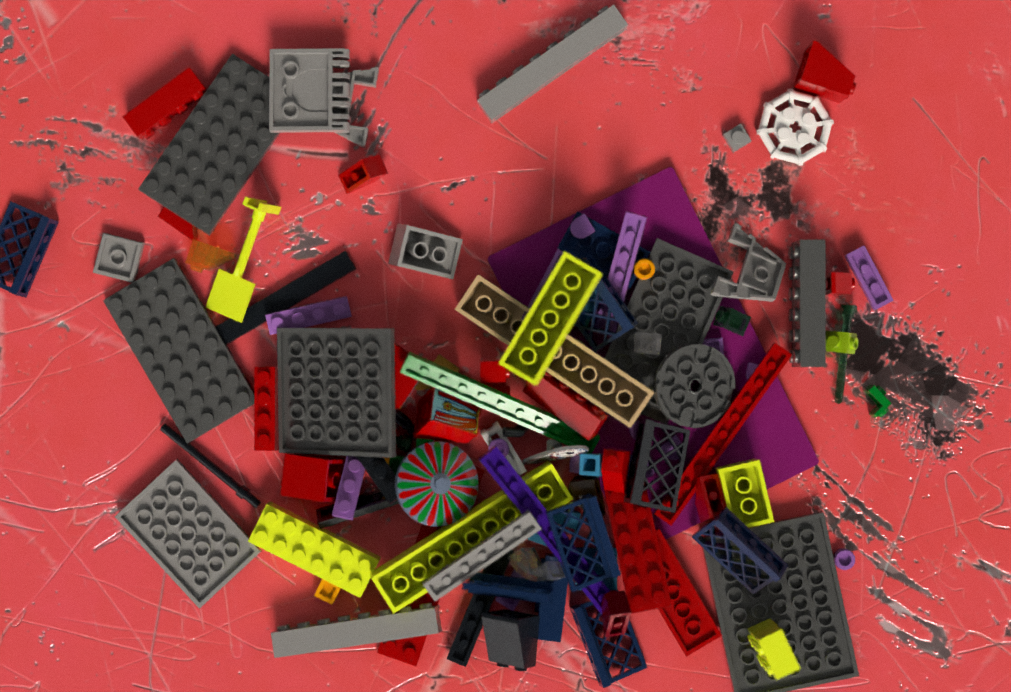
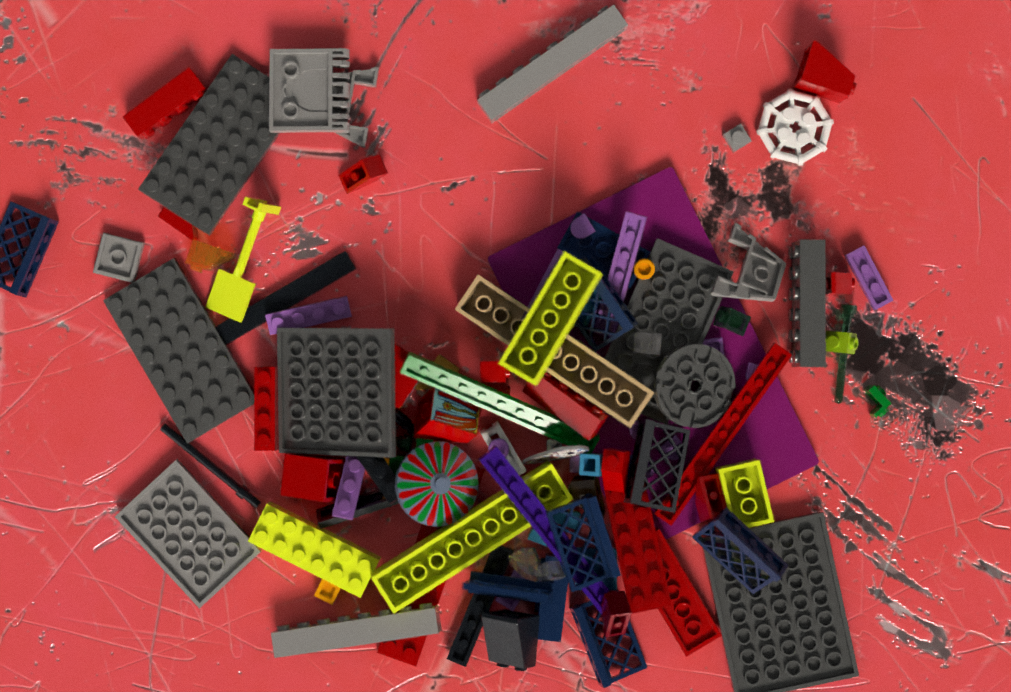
(425, 251): light grey slope -> none
(481, 555): light grey plate -> none
(517, 431): black arm -> none
(772, 649): neon yellow brick -> none
(844, 559): medium lavender tile -> none

